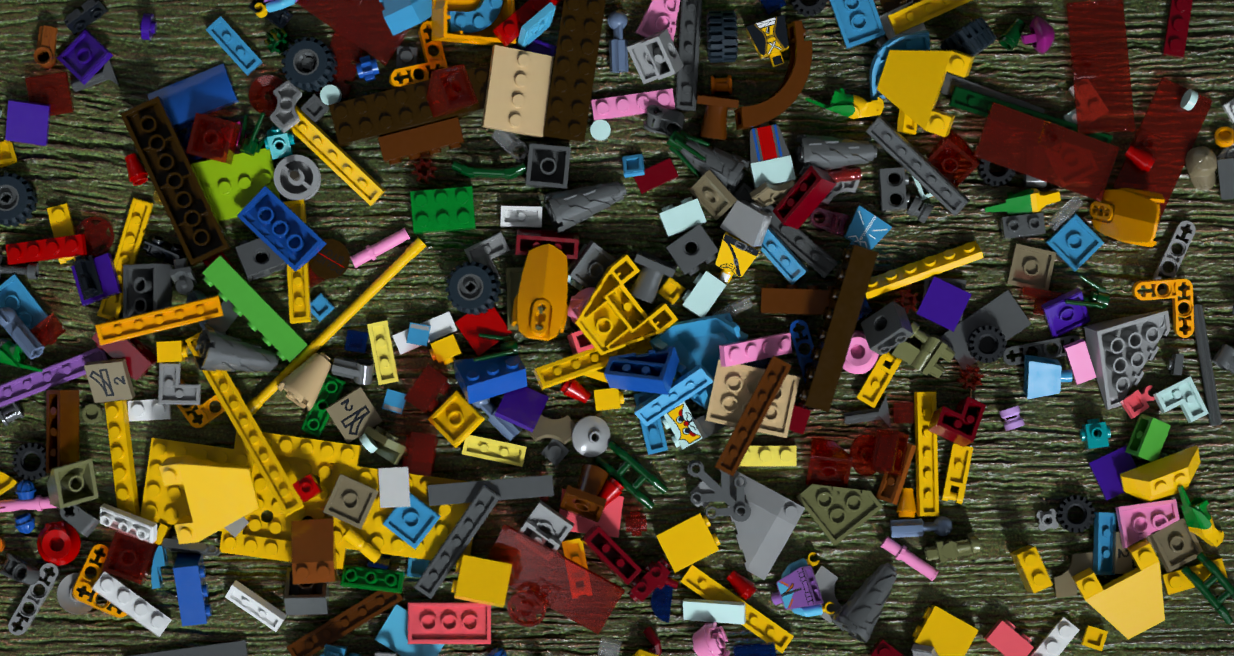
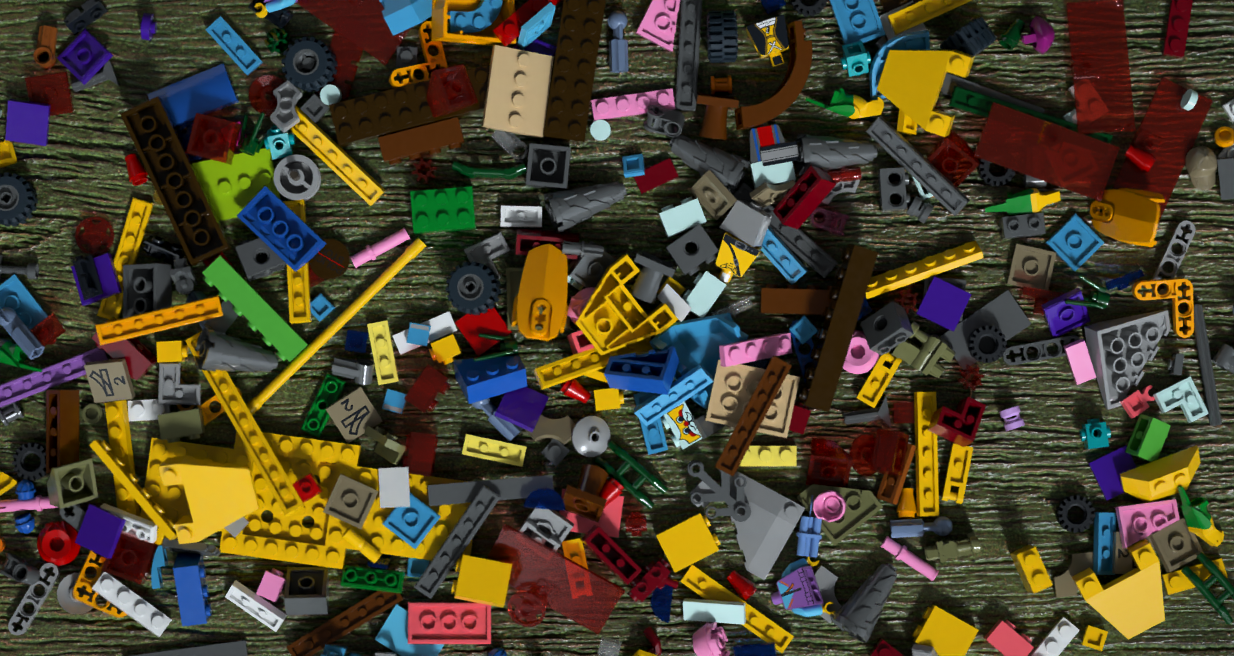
(46, 249): red plate -> none
(61, 224): yellow plate -> none
(100, 531): none -> dark purple tile
(130, 481): none -> yellow plate
(181, 424): none -> olive brick
(271, 585): none -> bright pink brick
(306, 381): tan cone -> none
(313, 551): dark orange slope -> none
(367, 68): blue gear -> none
(368, 443): light aqua tile -> none
(456, 419): yellow tile -> none
(545, 499): none -> clear blue plate
(581, 249): none -> dark grey axle
(655, 57): light grey brick -> none
(674, 302): none -> white sticker
(678, 141): dark green plant -> none
(779, 153): none -> sticker
(803, 330): none -> dark azure tile
(809, 535): none -> medium blue piece
(829, 506): none -> bright pink hair
(855, 59): none -> teal brick
(866, 229): dark azure torso -> none
(1043, 376): torso -> none
(1043, 525): light grey plate -> none
(1065, 212): clear axle -> none
(1123, 281): none -> clear blue plate

